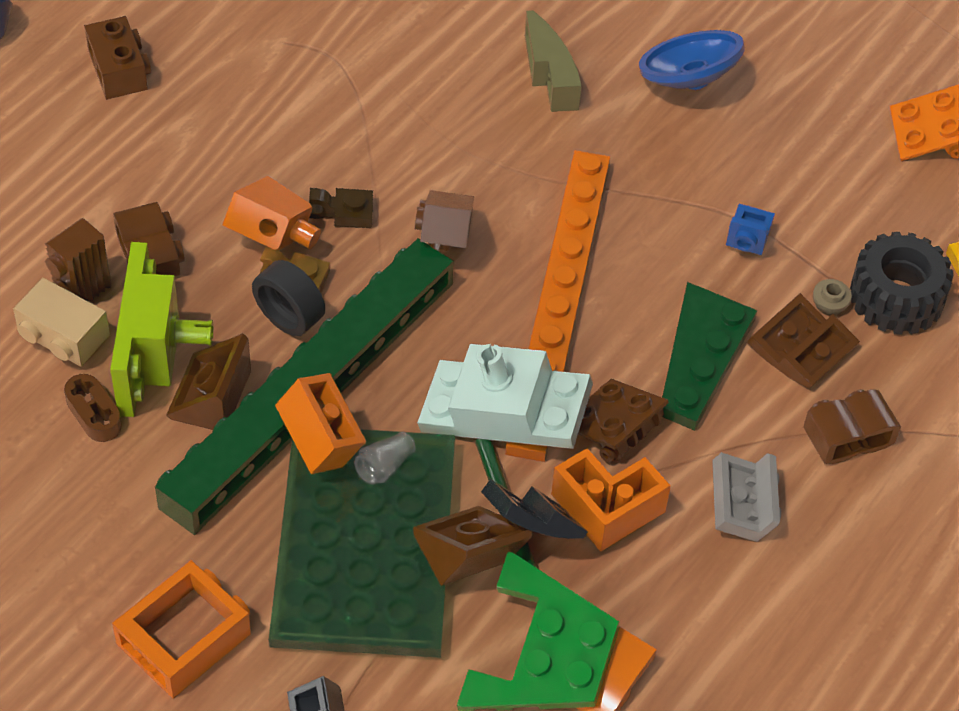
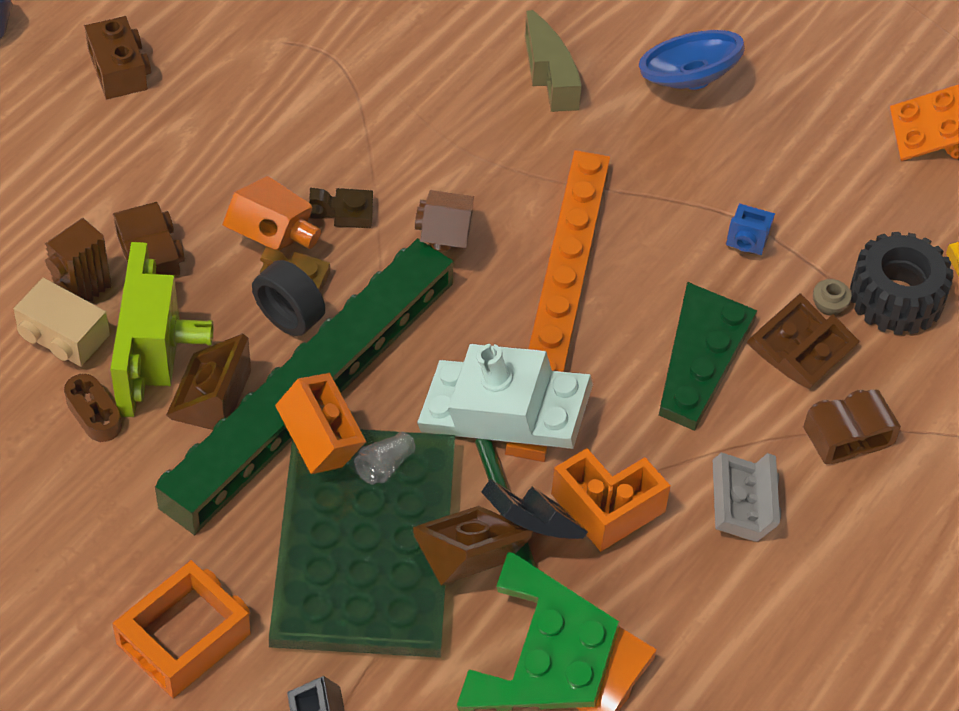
(620, 417): reddish brown hinge -> none

